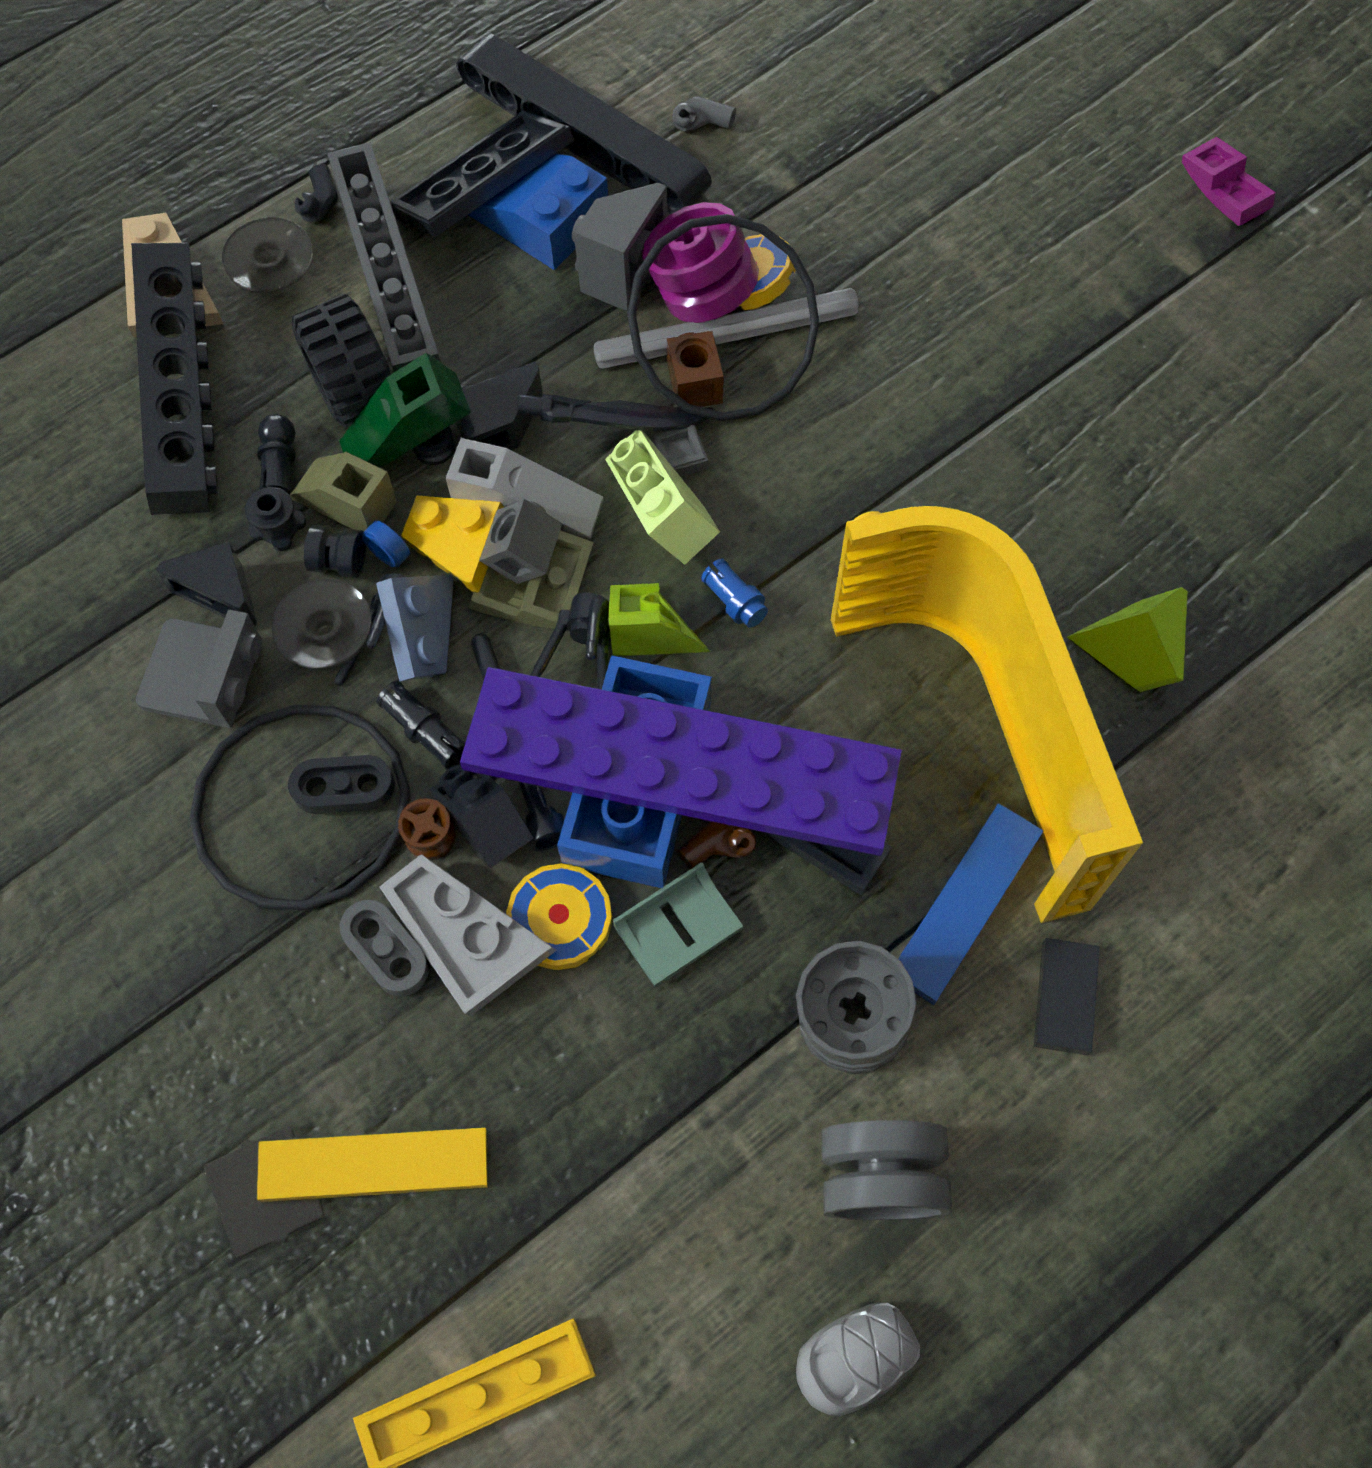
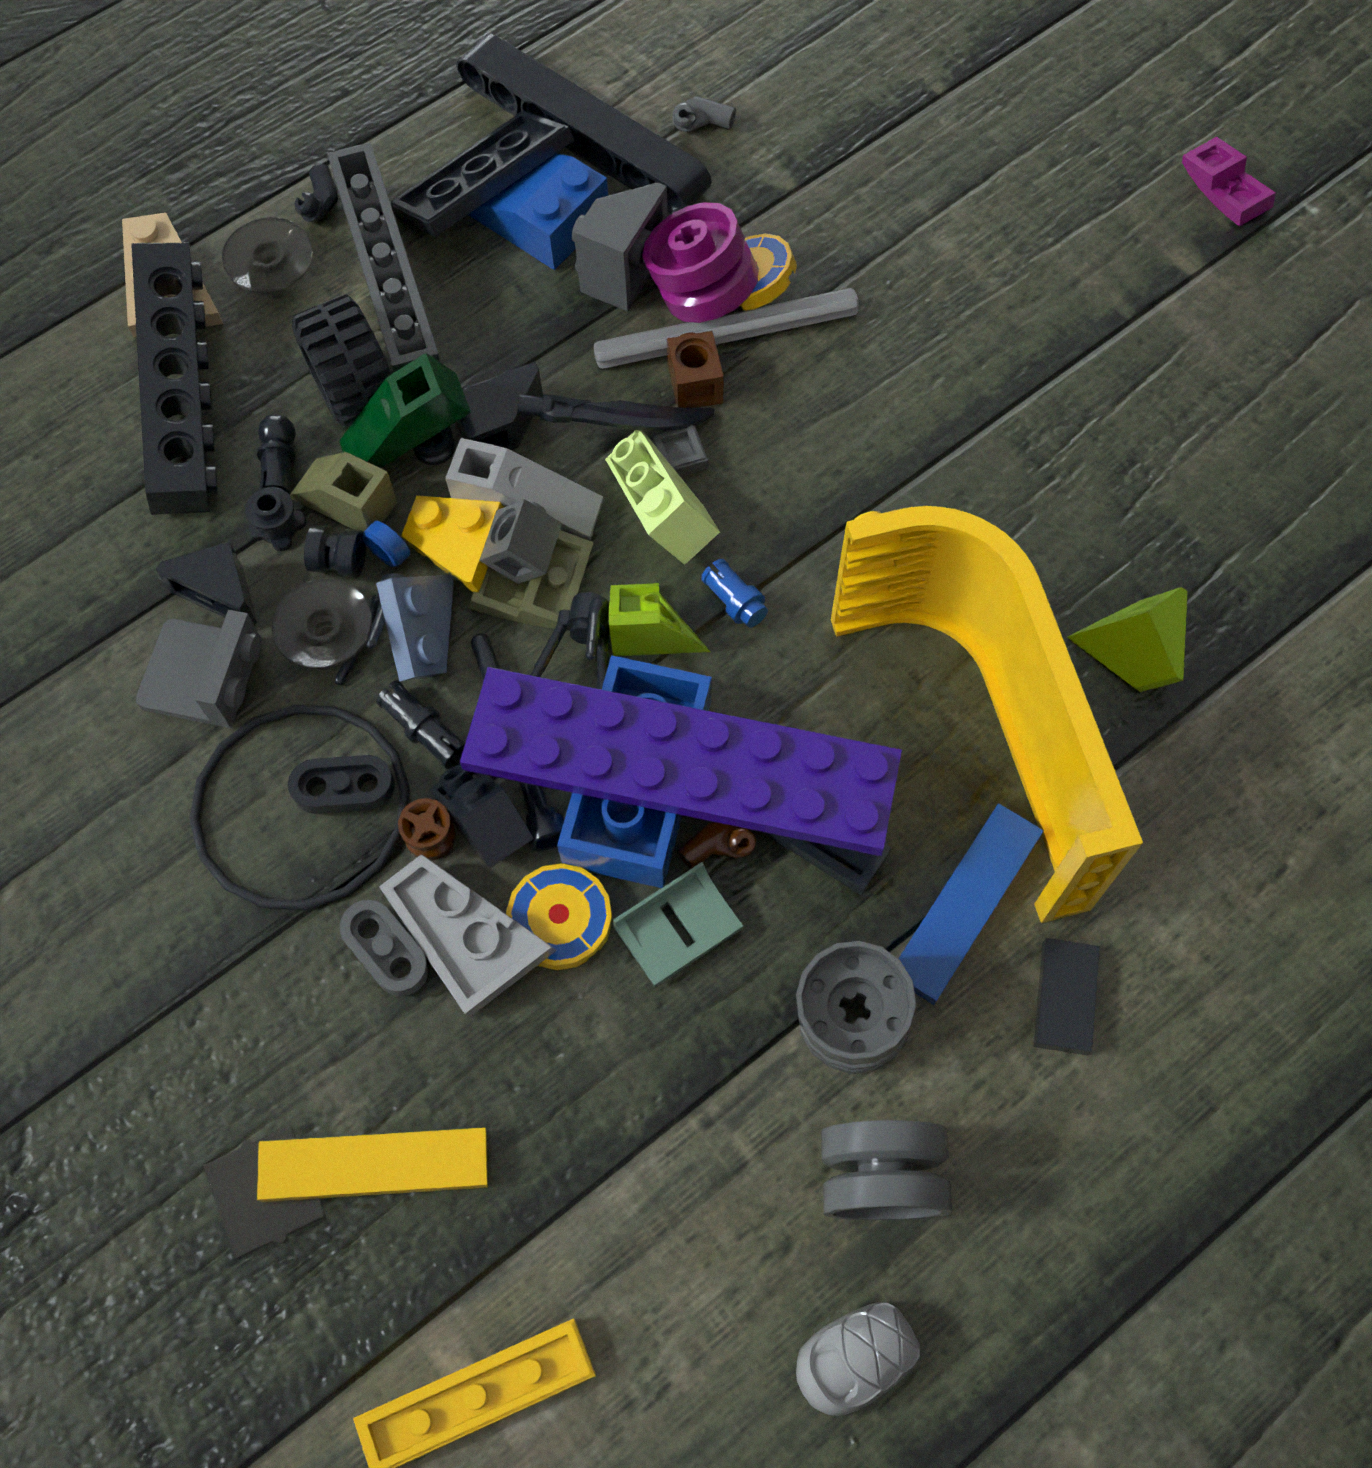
(634, 330): black piece -> none

